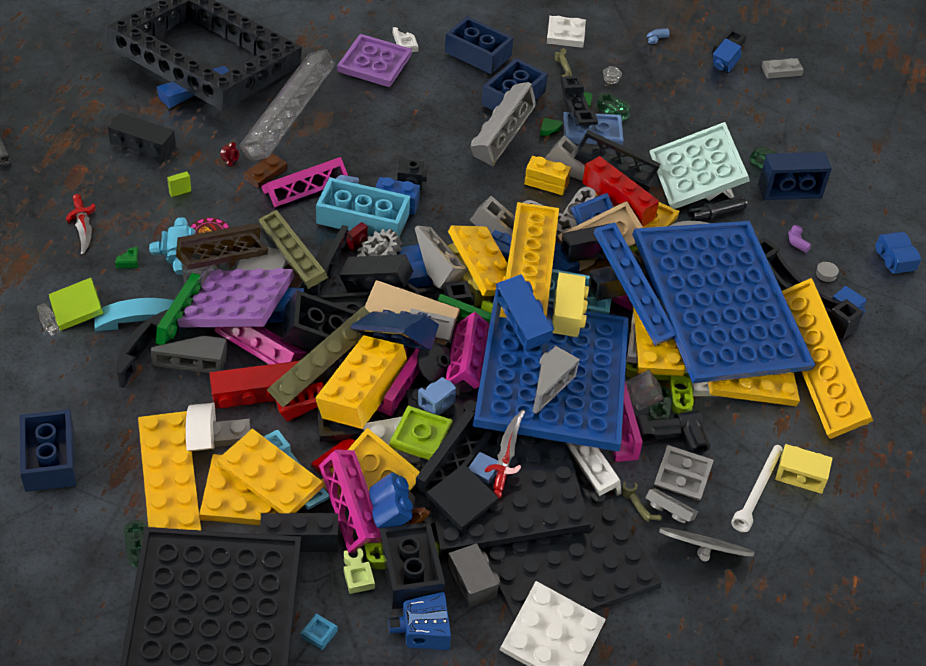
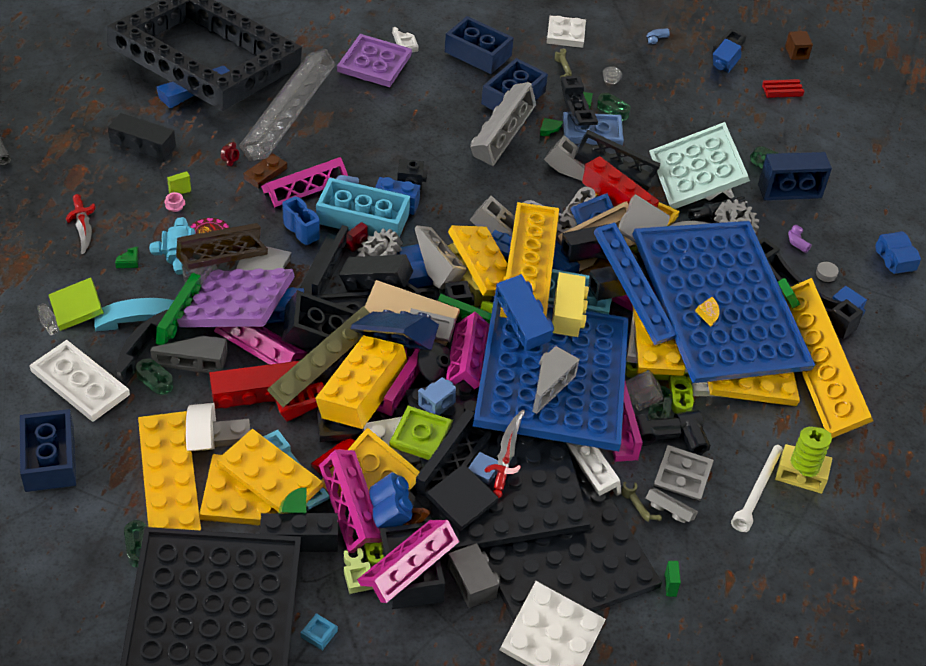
(79, 380): none -> white plate
(151, 379): none -> clear green beam
(174, 202): none -> bright pink plate
(293, 249): olive plate -> none
(294, 502): none -> green tile
(301, 220): none -> blue brick
(409, 559): none -> dark pink fence
(424, 623): blue torso -> none
(547, 175): yellow brick -> none
(641, 215): none -> light grey slope
(672, 578): none -> green tile
(706, 543): light grey shield -> none
(708, 311): none -> yellow tile
(735, 213): none -> light grey gear
(782, 68): light grey plate -> none
(783, 88): none -> red tile
(788, 293): none -> green tile
(799, 45): none -> reddish brown brick
(811, 450): none -> lime piece

